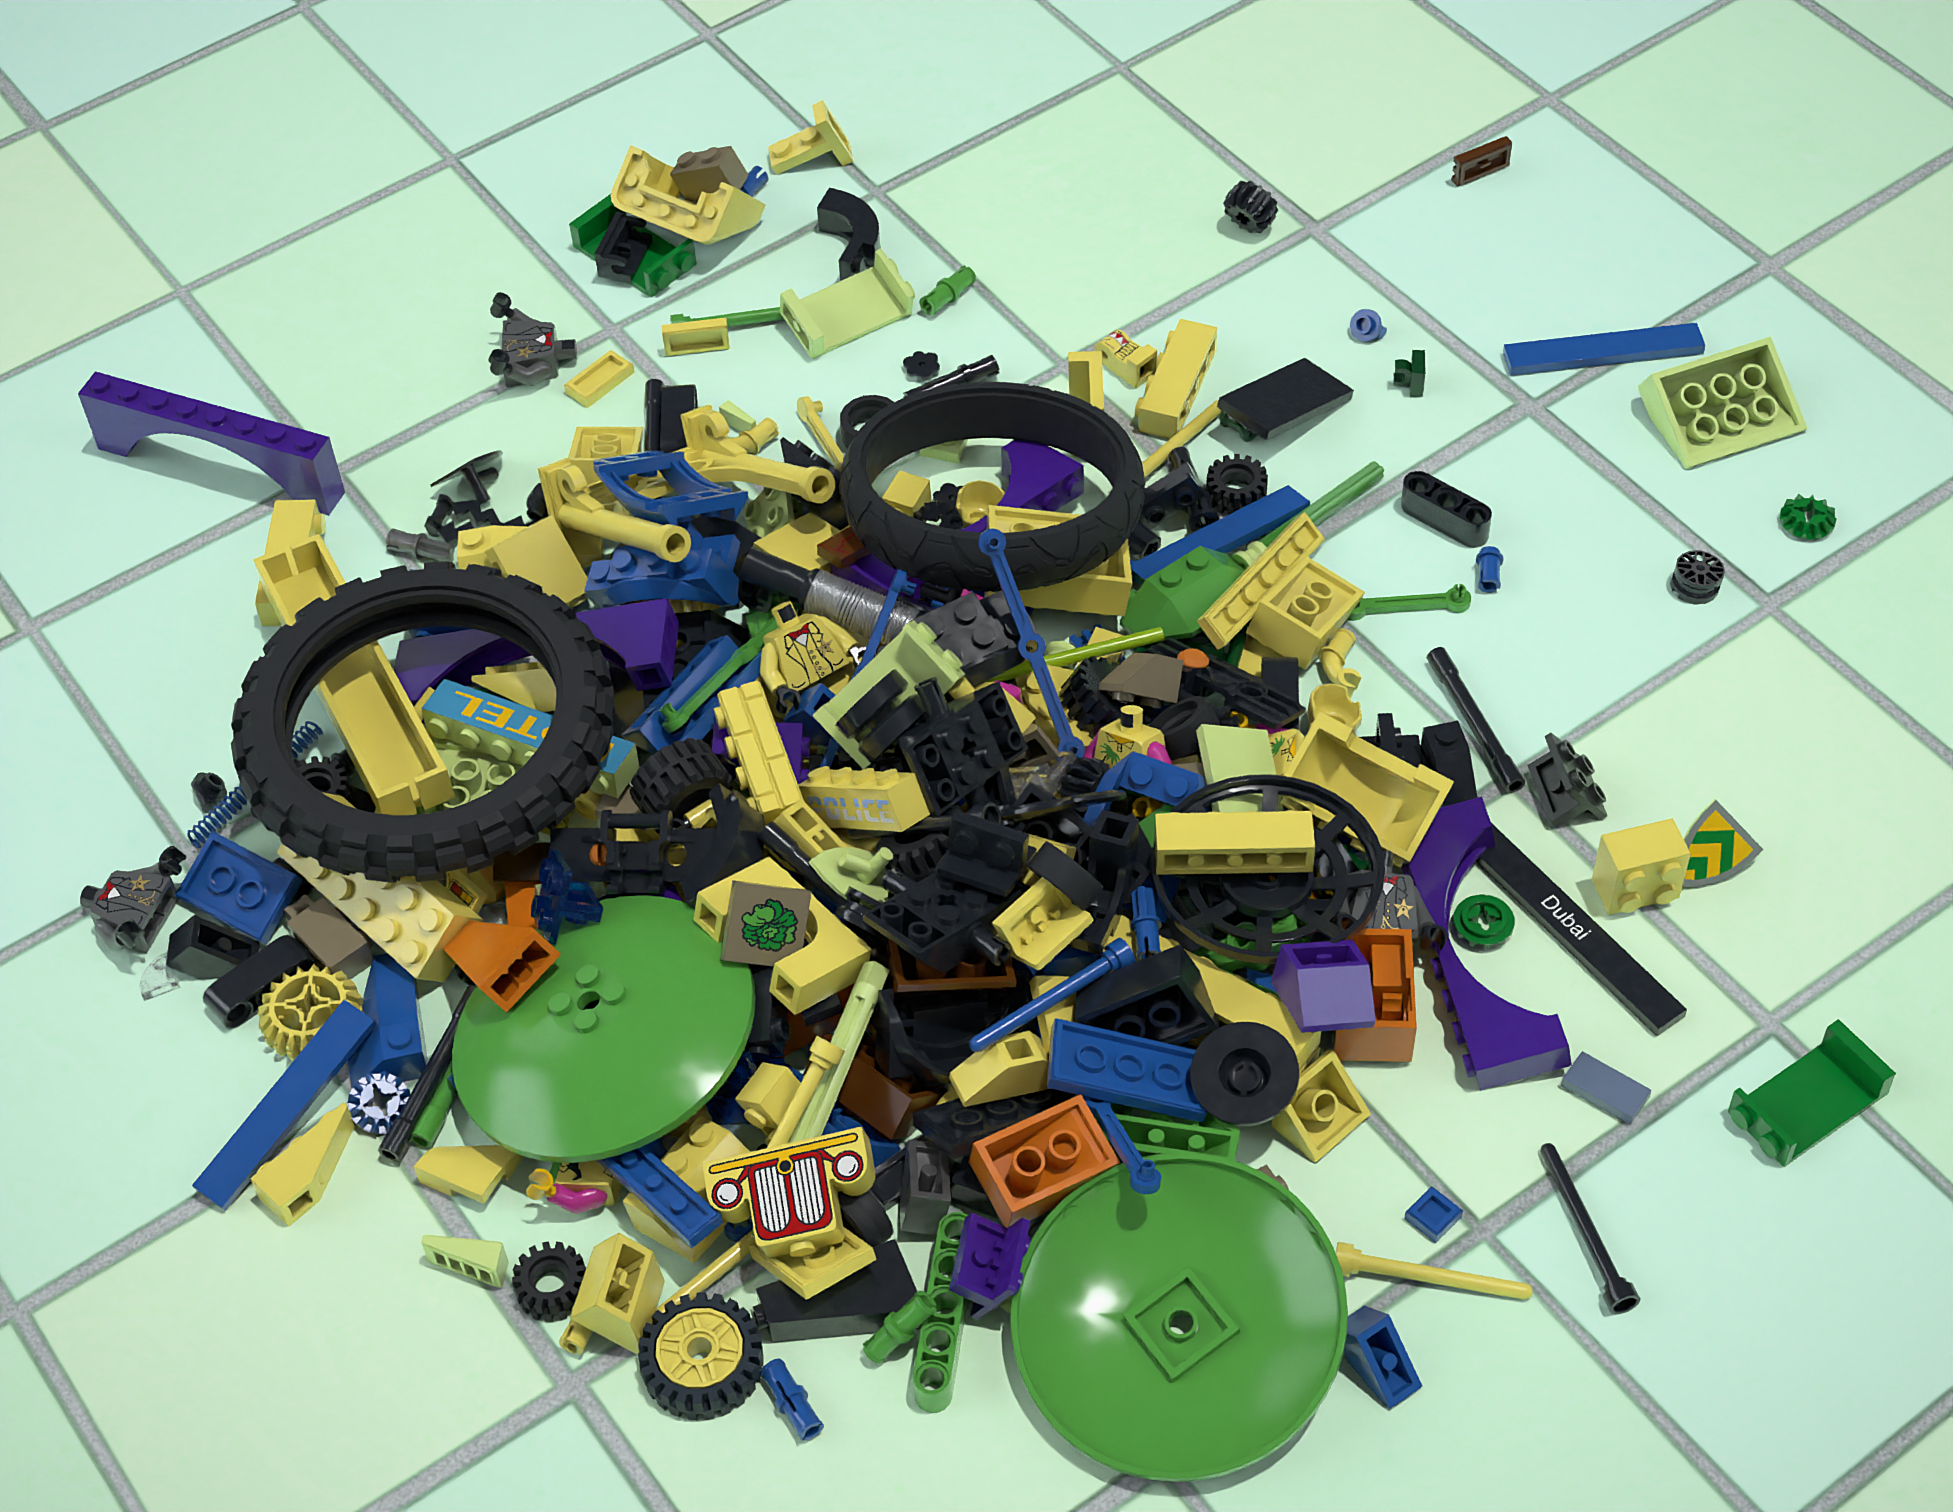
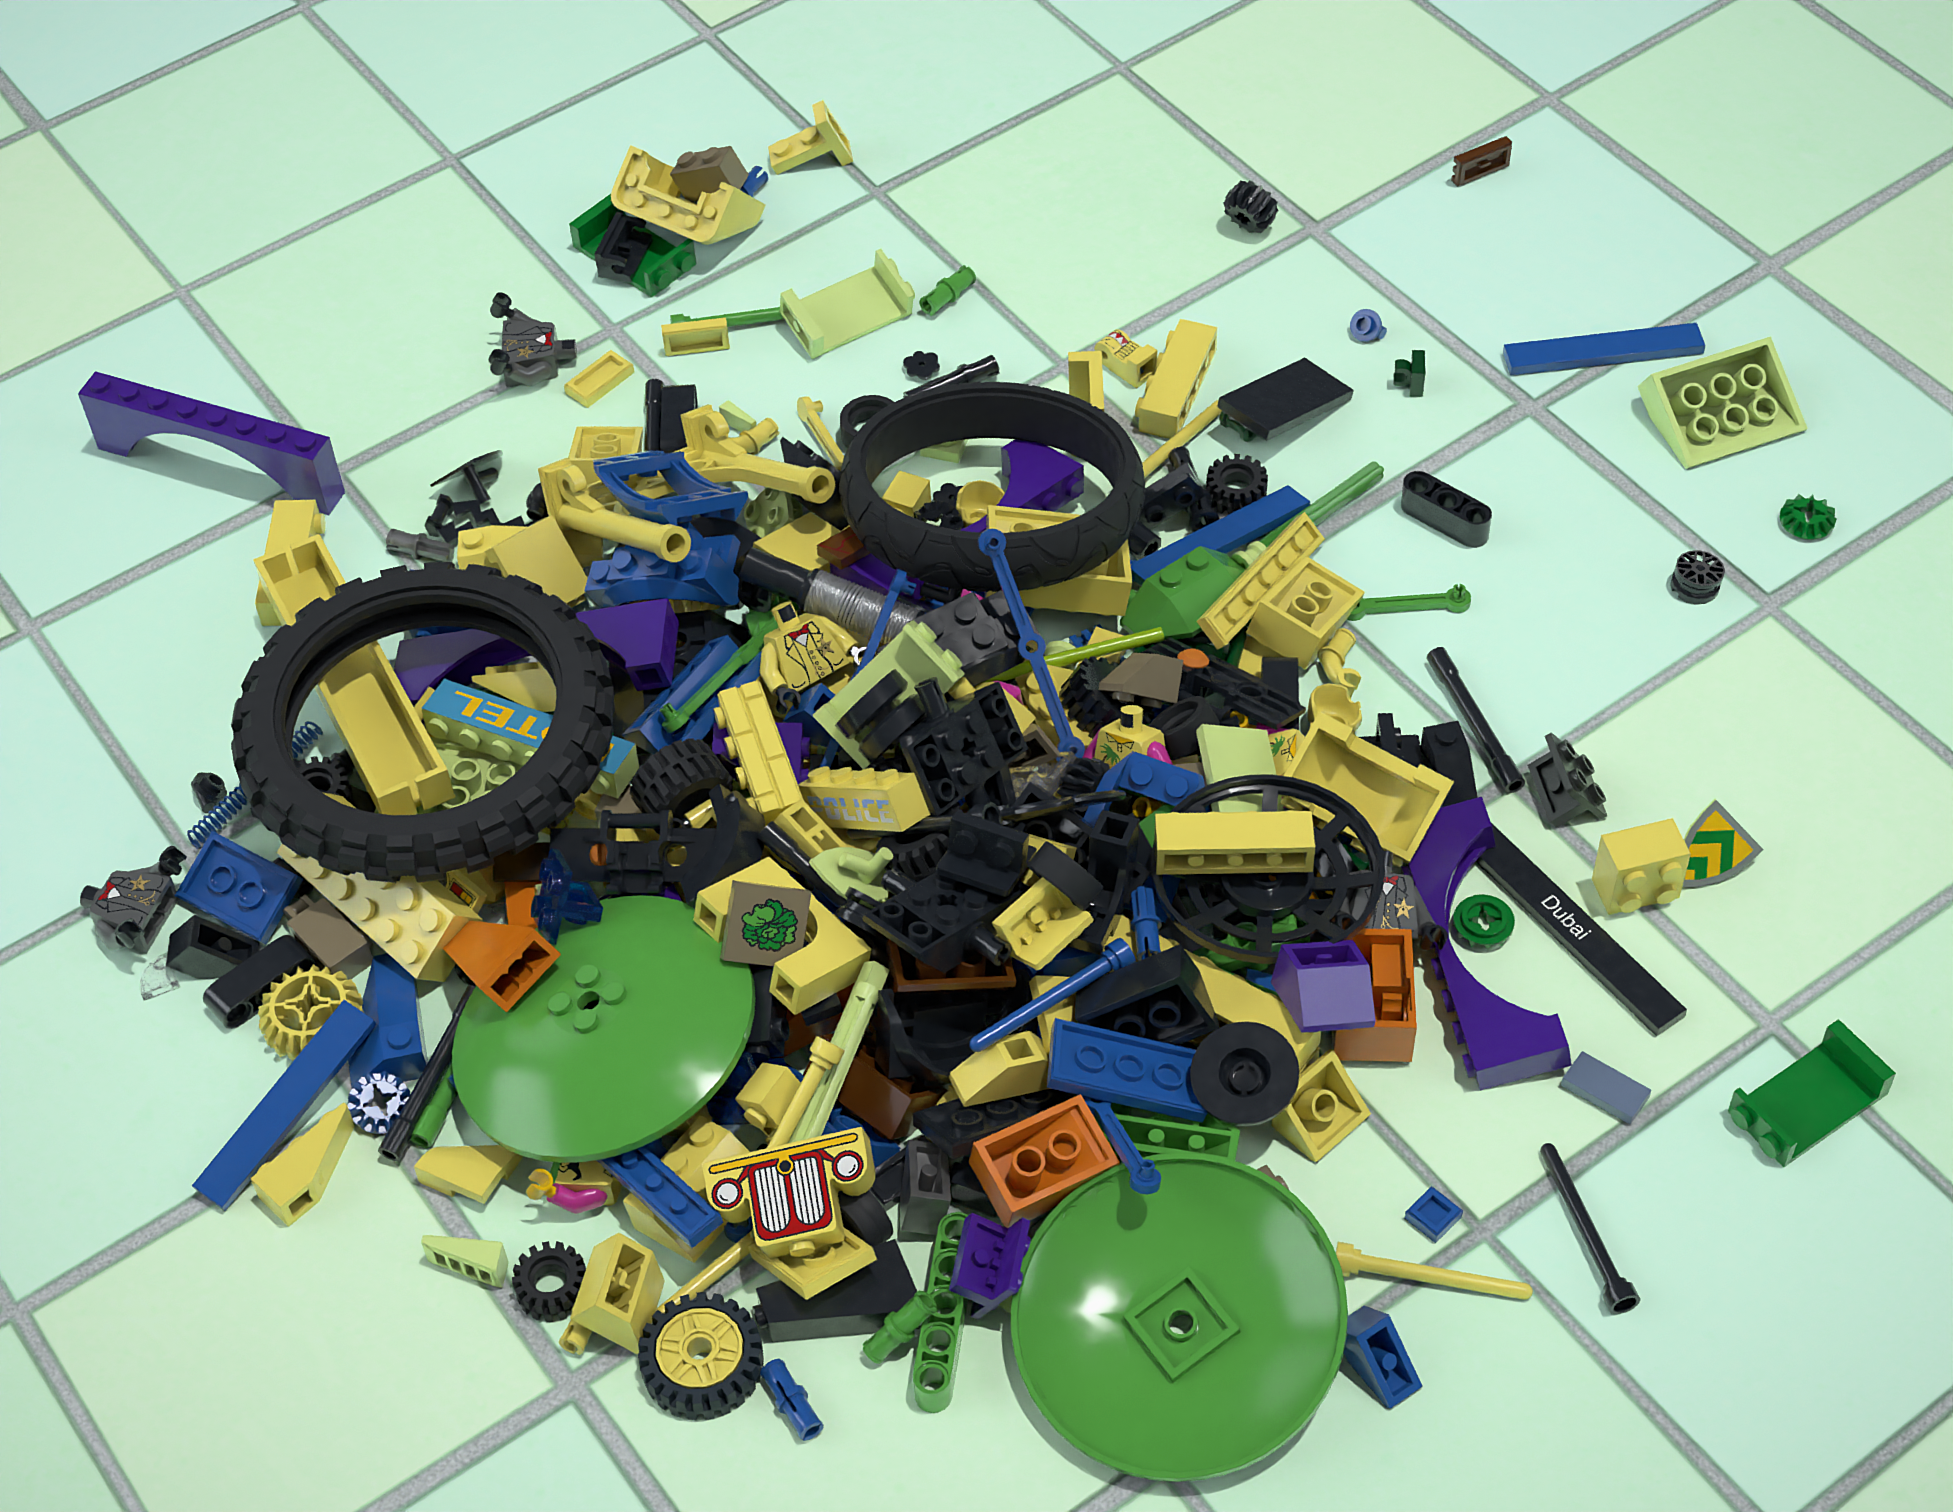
(855, 221): black arch -> none
(1489, 562): blue pin -> none

